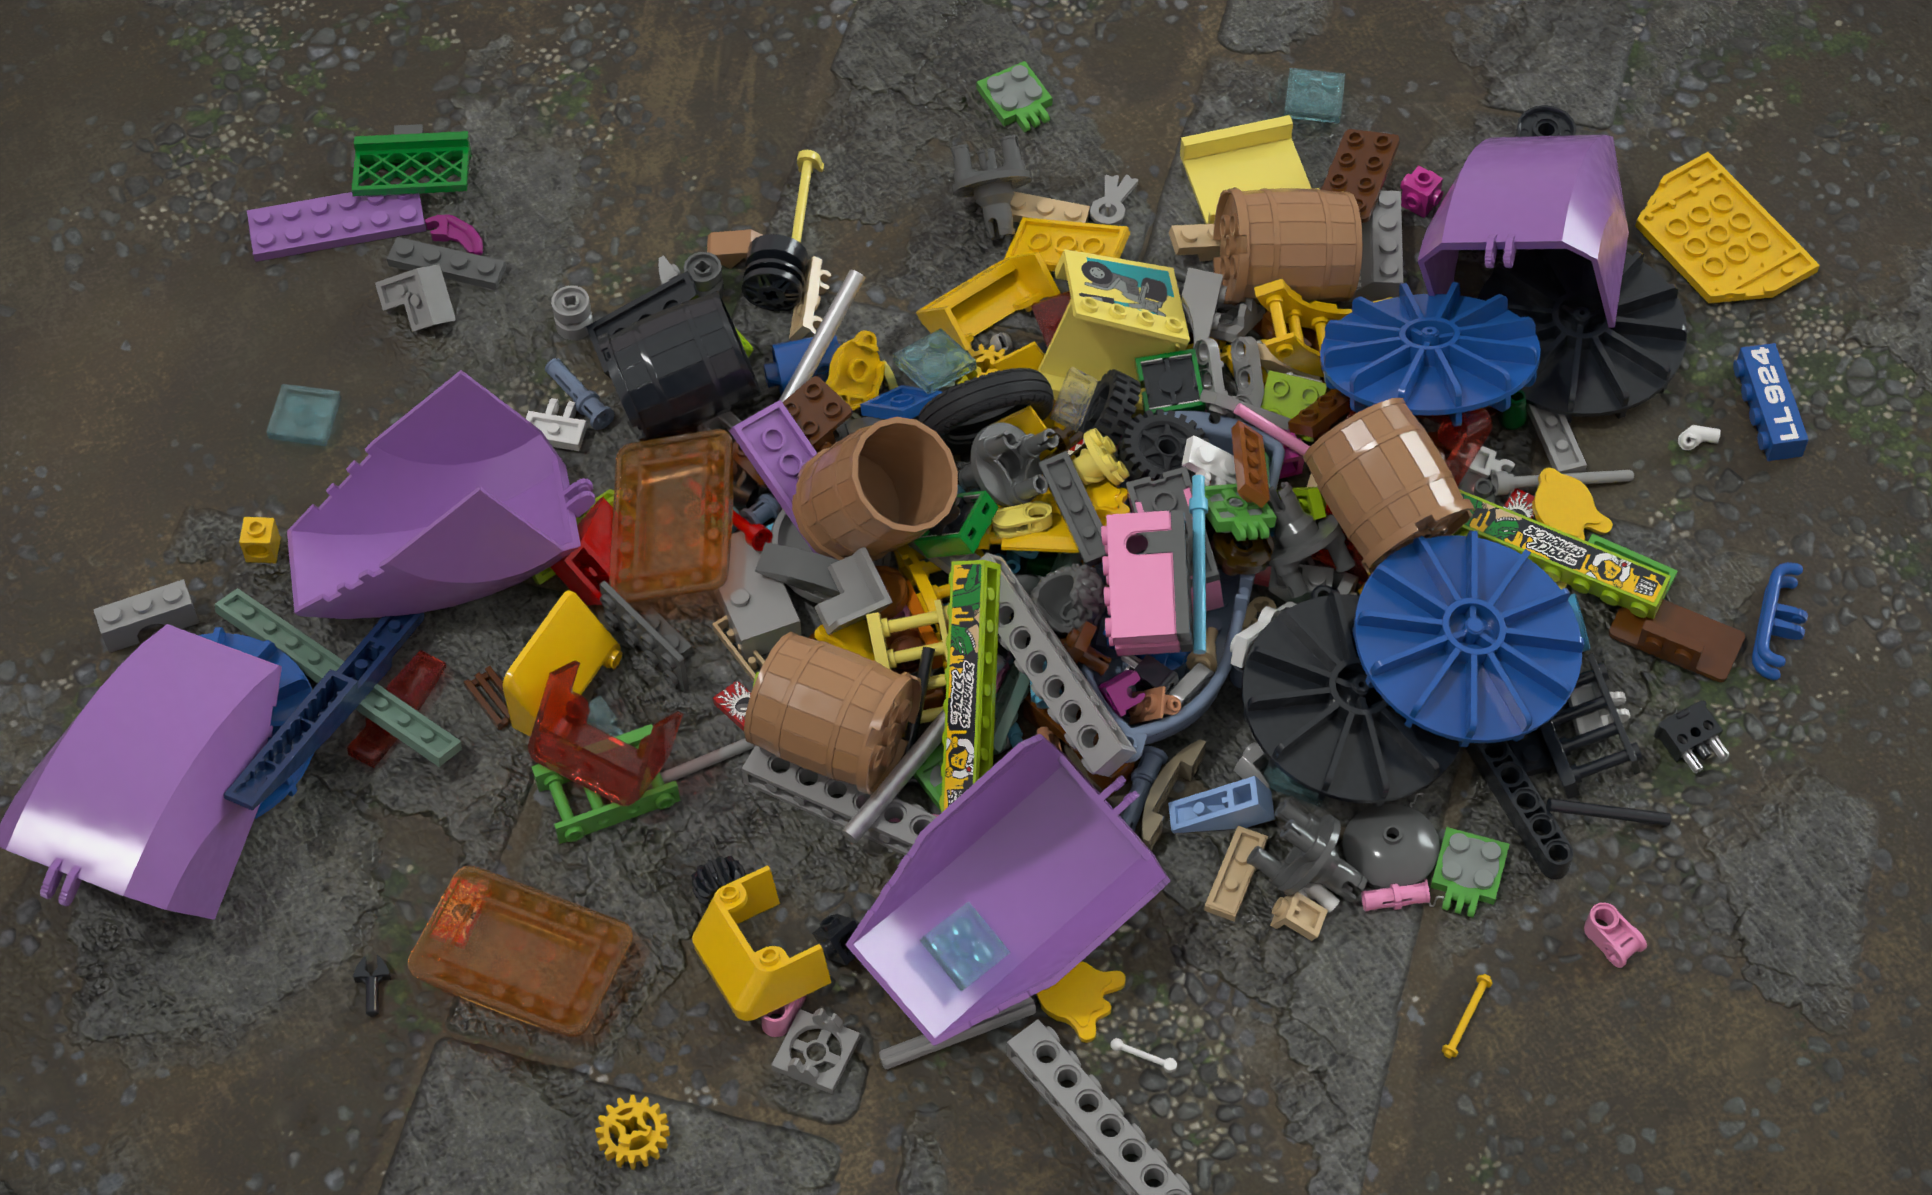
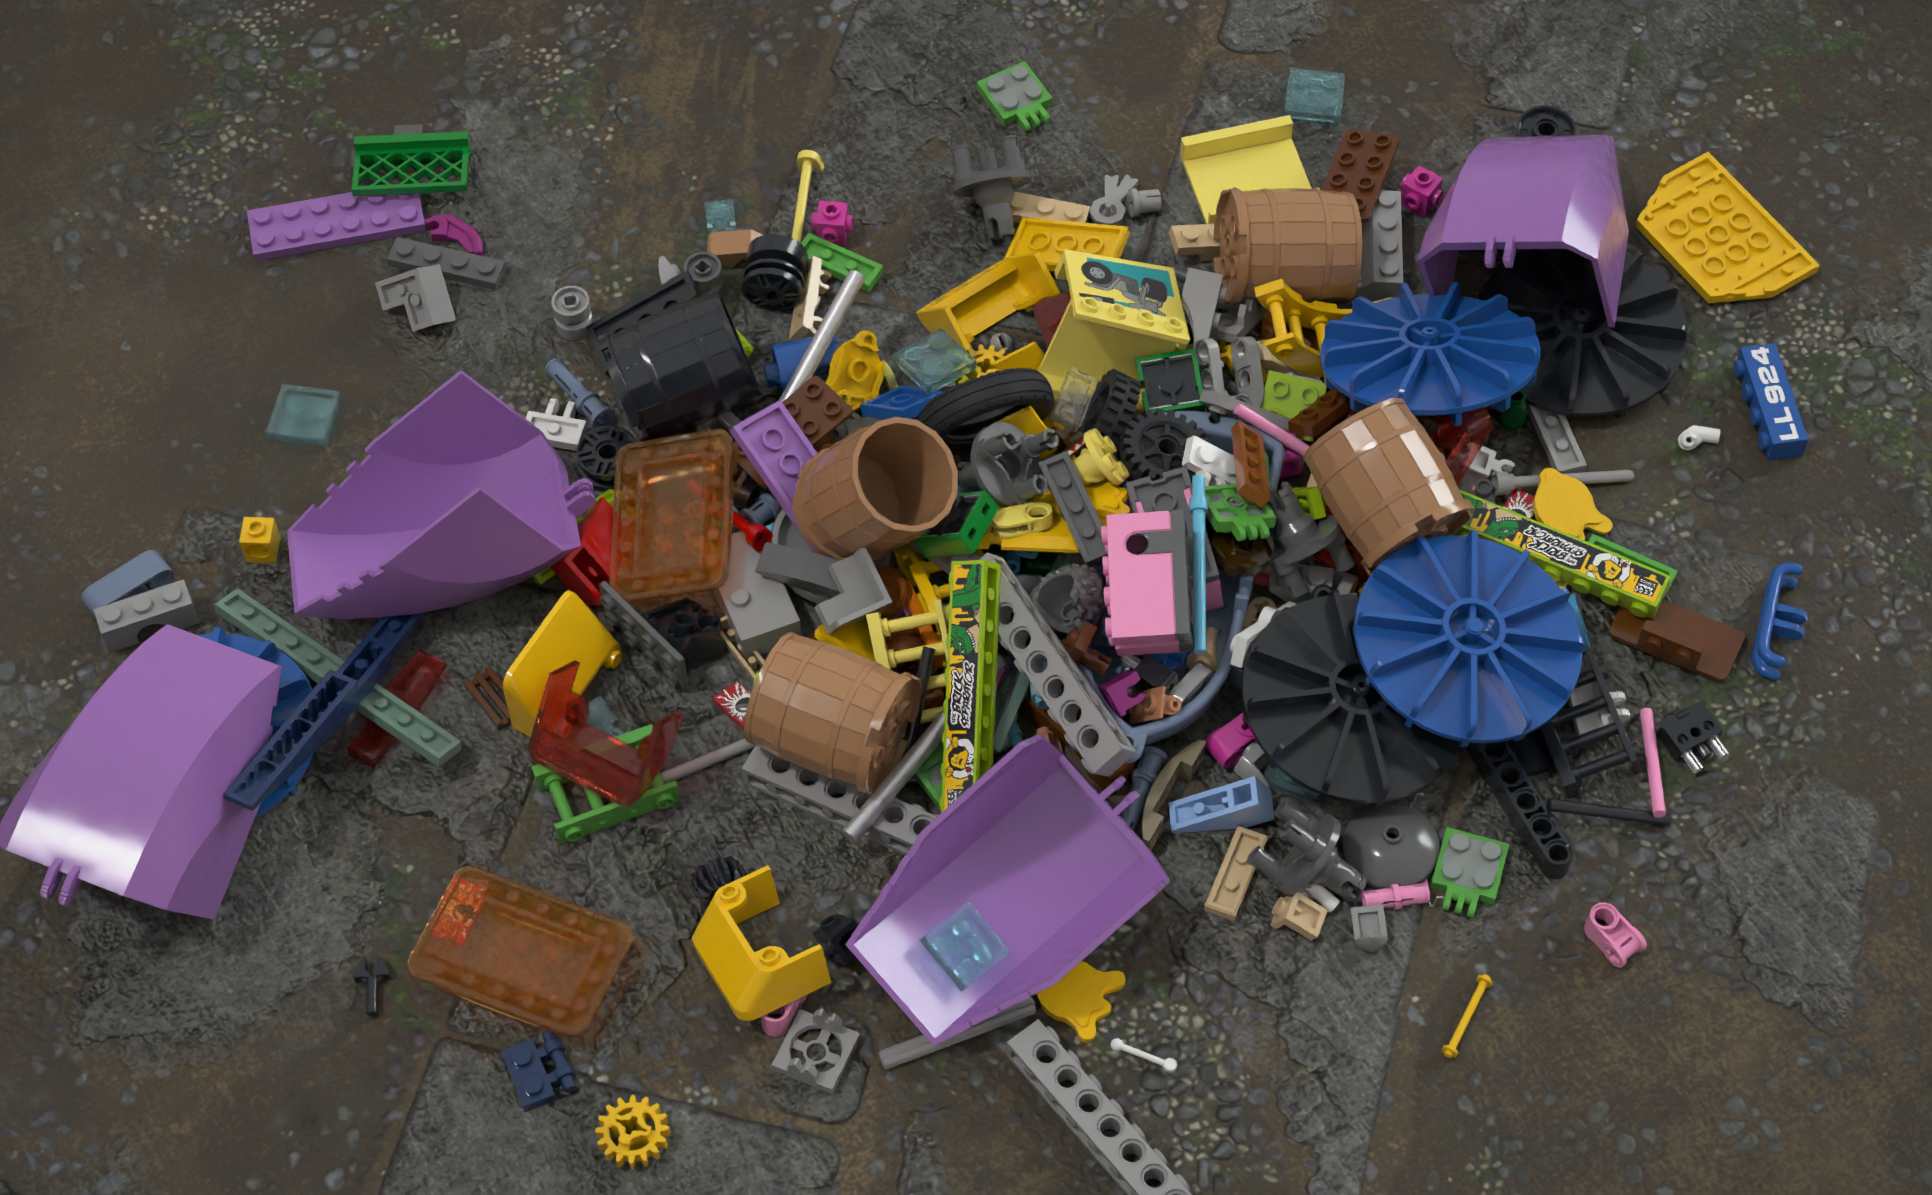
(133, 578): none -> sand blue beam
(528, 1072): none -> dark blue plate
(594, 452): none -> black wheel
(687, 629): none -> black slope
(720, 215): none -> clear light blue plate
(832, 222): none -> dark pink brick
(840, 260): none -> bright green plate
(1143, 201): none -> light grey bush
(1230, 741): none -> dark pink piece
(1369, 927): none -> light grey plate
(1652, 762): none -> bright pink bar

